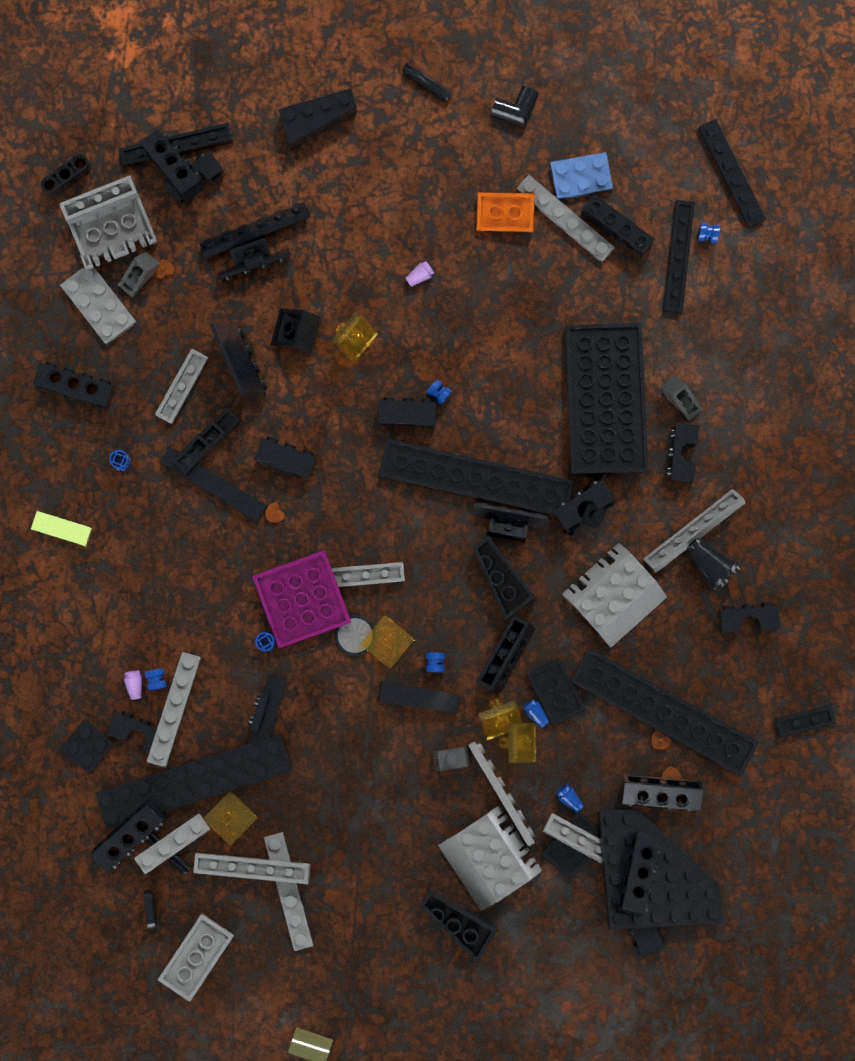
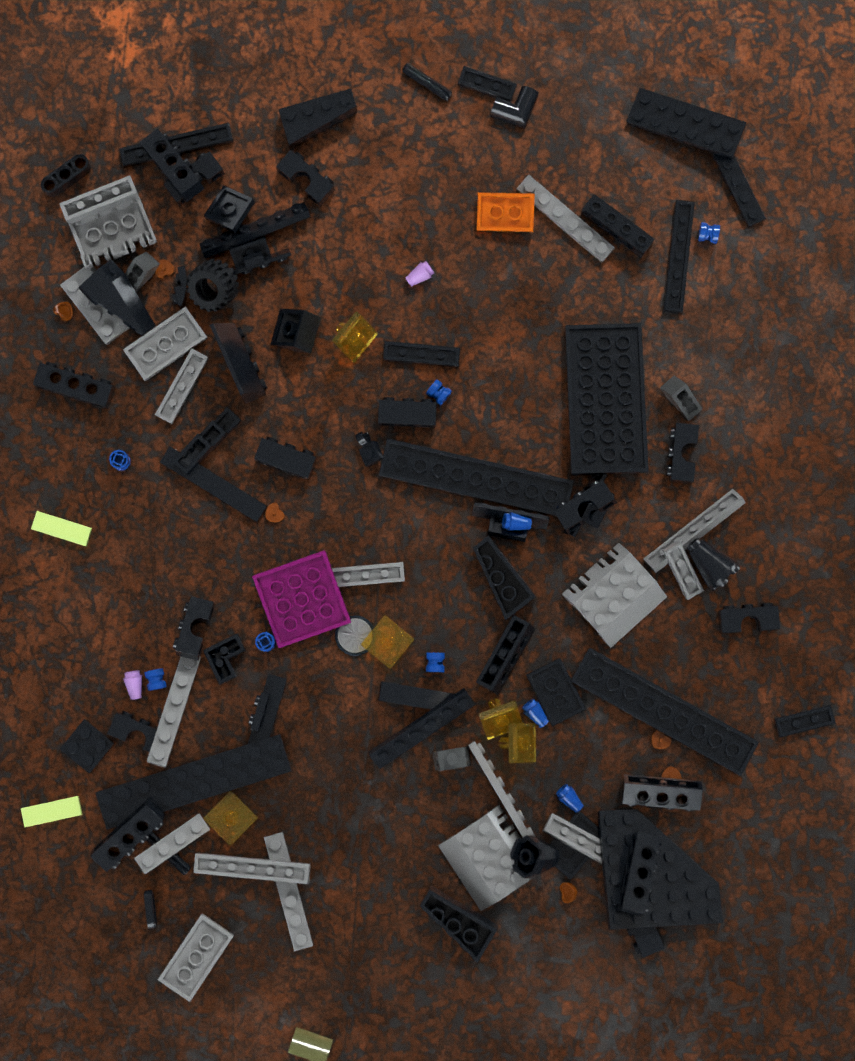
(51, 811): none -> yellowish green tile
(64, 310): none -> dark orange piece
(114, 292): none -> black wedge
(165, 343): none -> light grey plate
(180, 295): none -> black slope
(196, 611): none -> black arch
(201, 291): none -> black tyre
(219, 655): none -> black brick
(229, 208): none -> black plate
(294, 166): none -> black arch
(370, 449): none -> black plate
(421, 354): none -> black tile
(421, 728): none -> black plate
(487, 84): none -> black tile
(516, 522): none -> blue cone
(533, 856): none -> black cone
(568, 892): none -> dark orange piece
(581, 176): medium blue plate -> none
(683, 570): none -> light grey tile
(686, 123): none -> black plate

